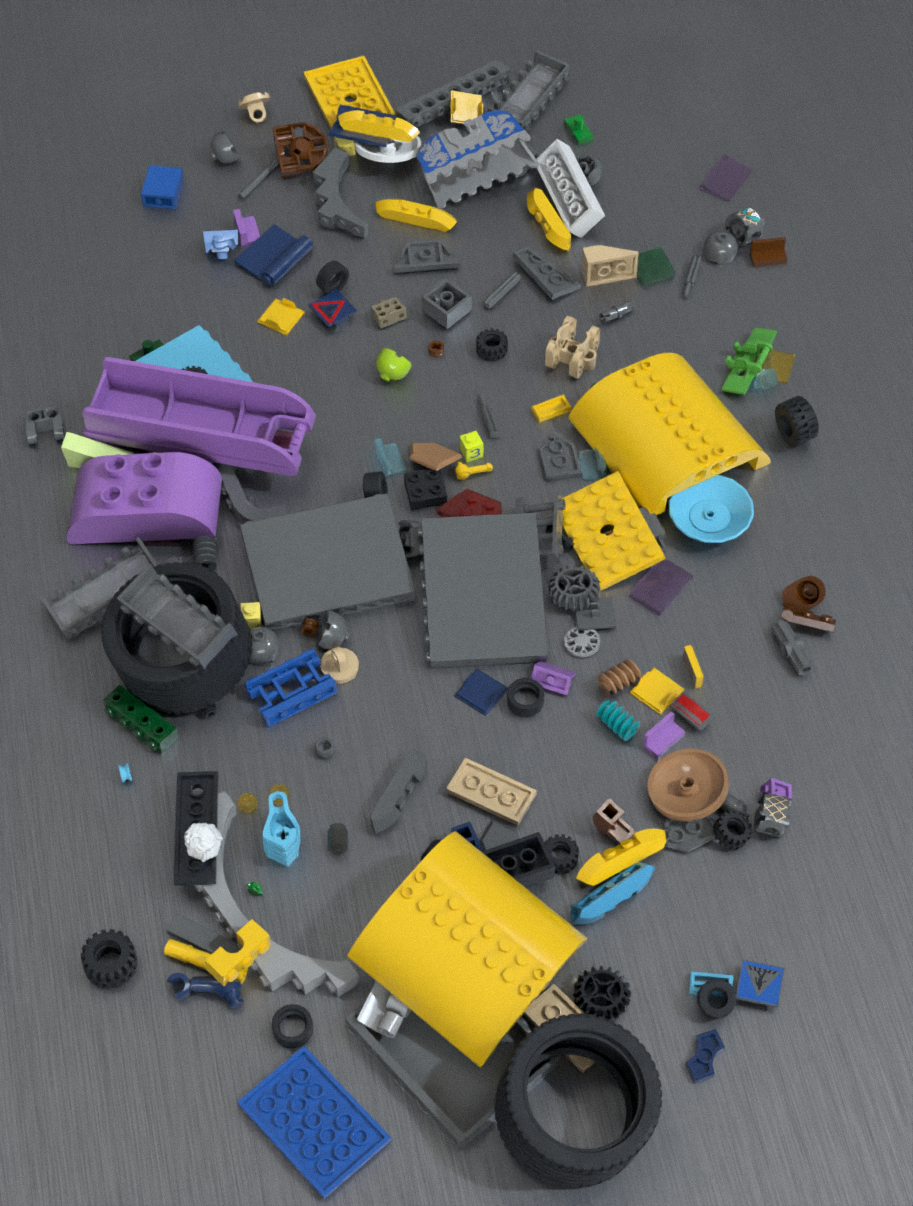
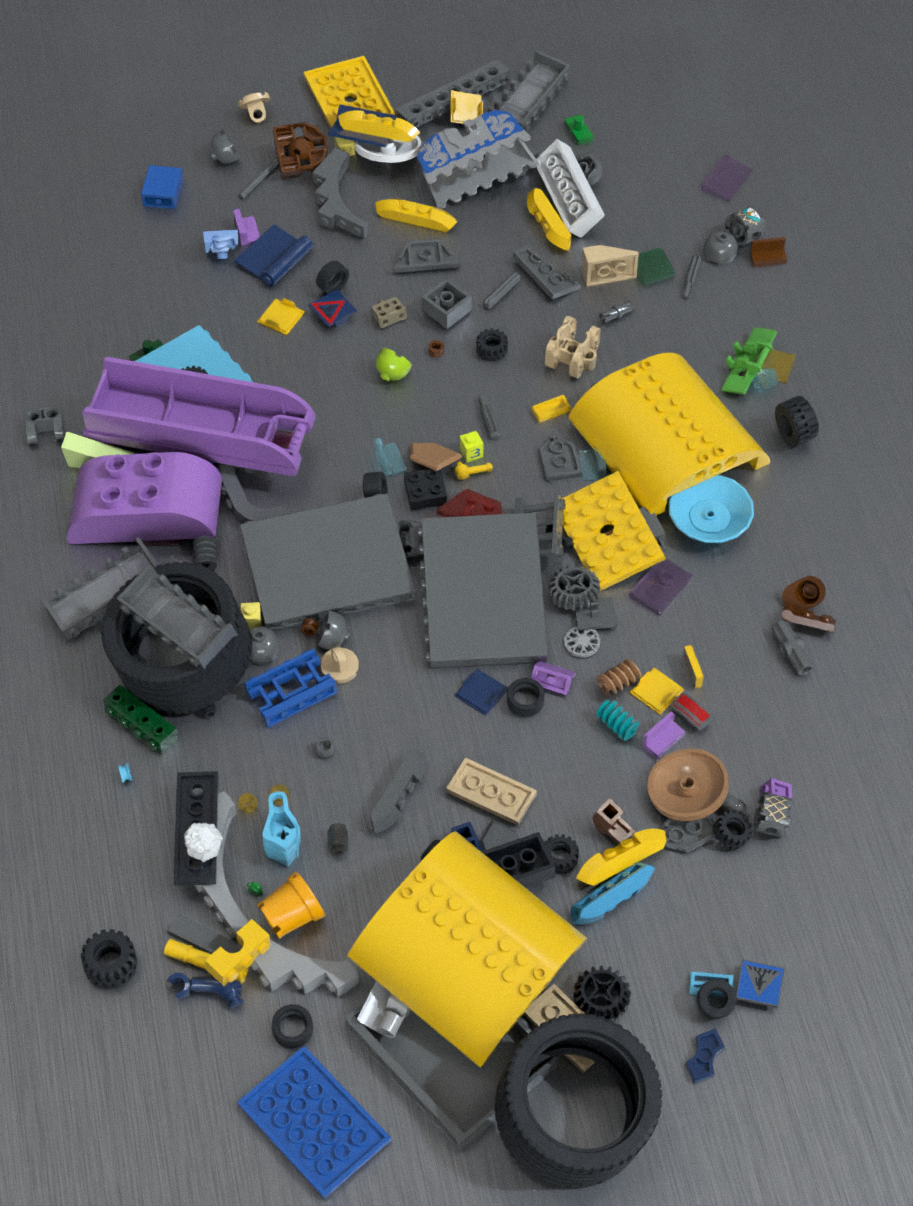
(290, 906): none -> light orange piece

